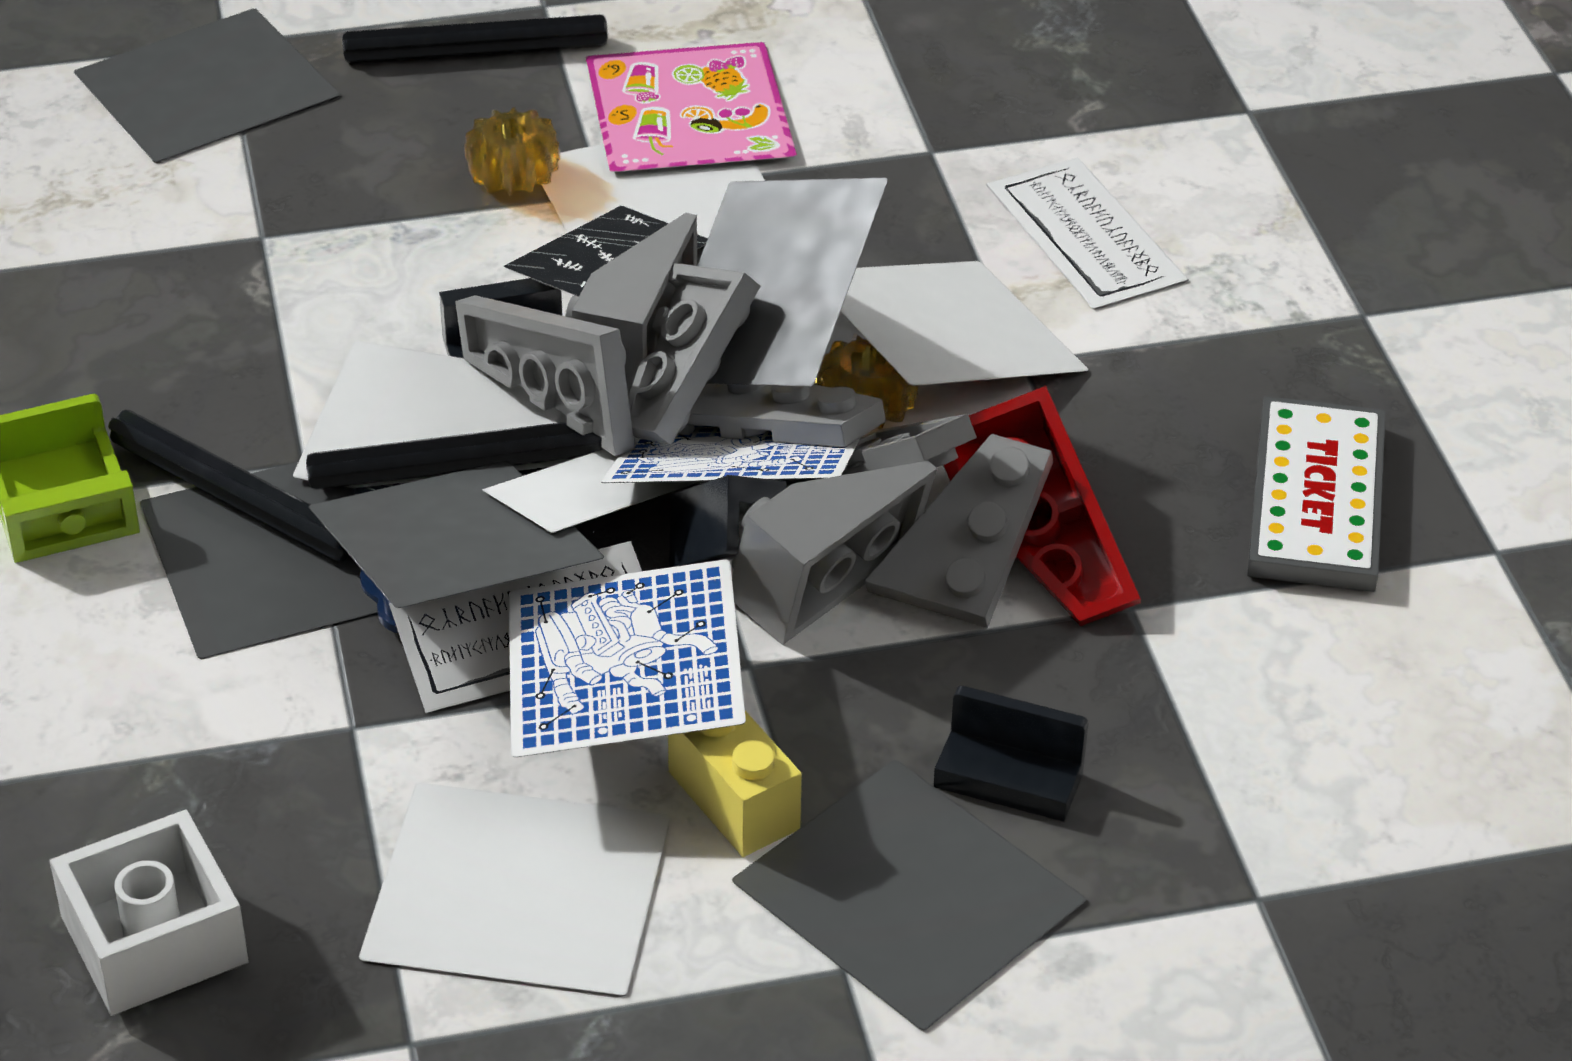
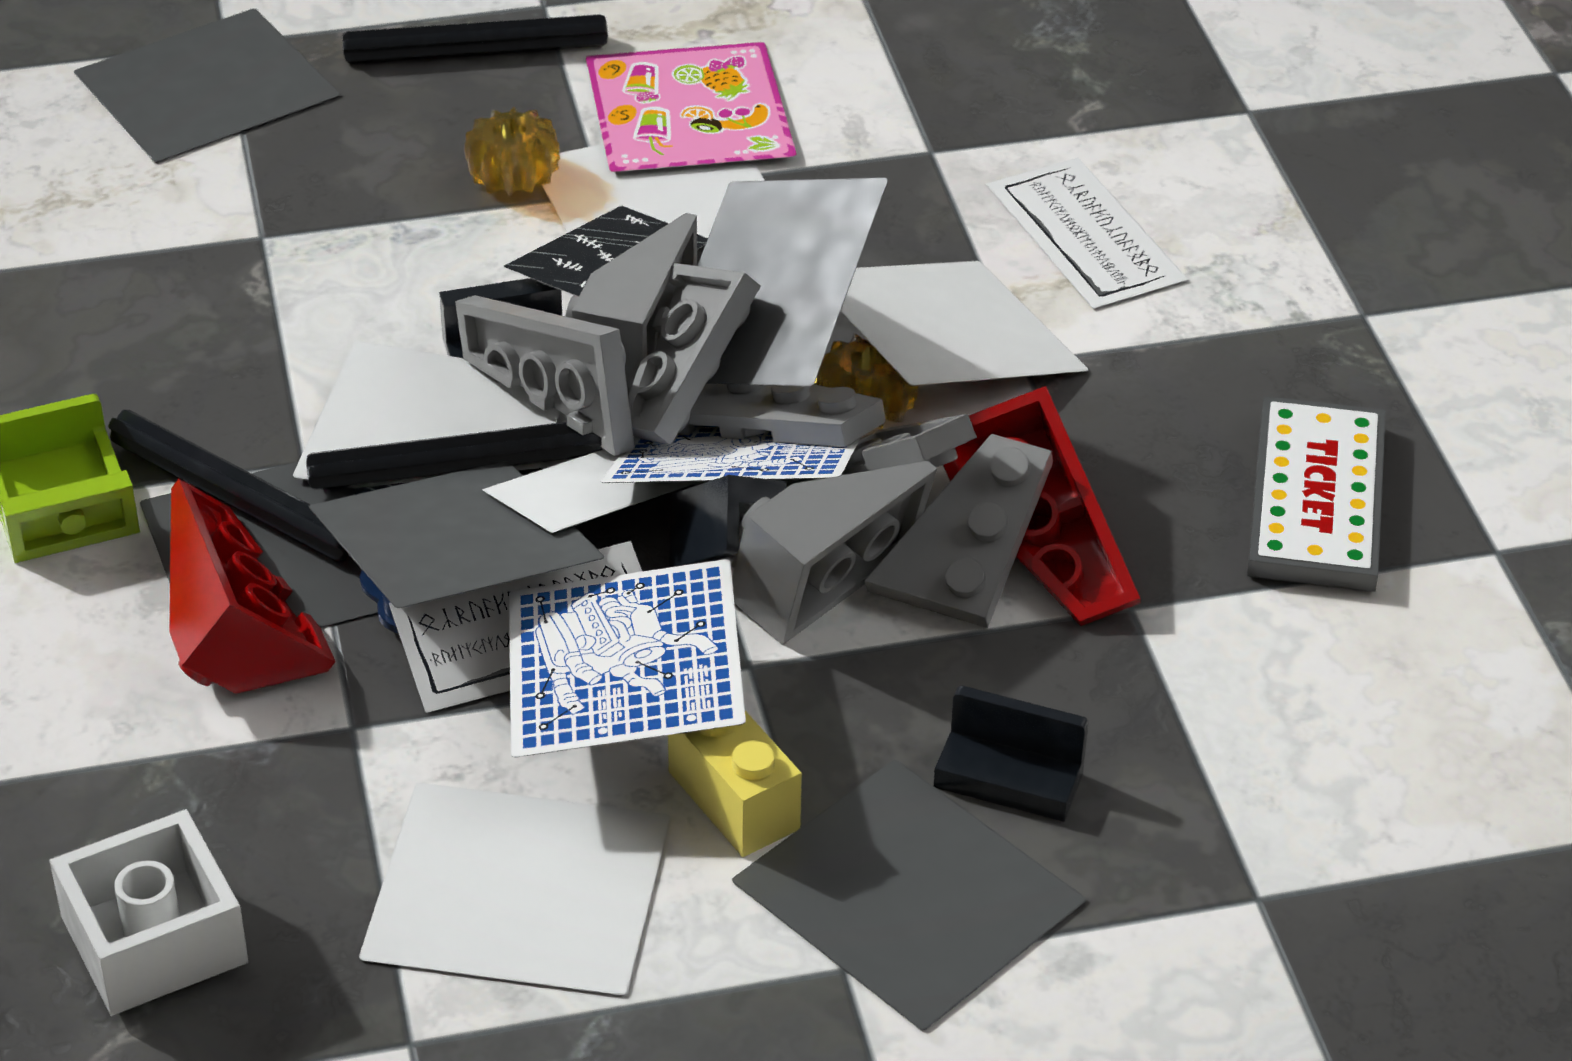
(229, 607): none -> red wedge

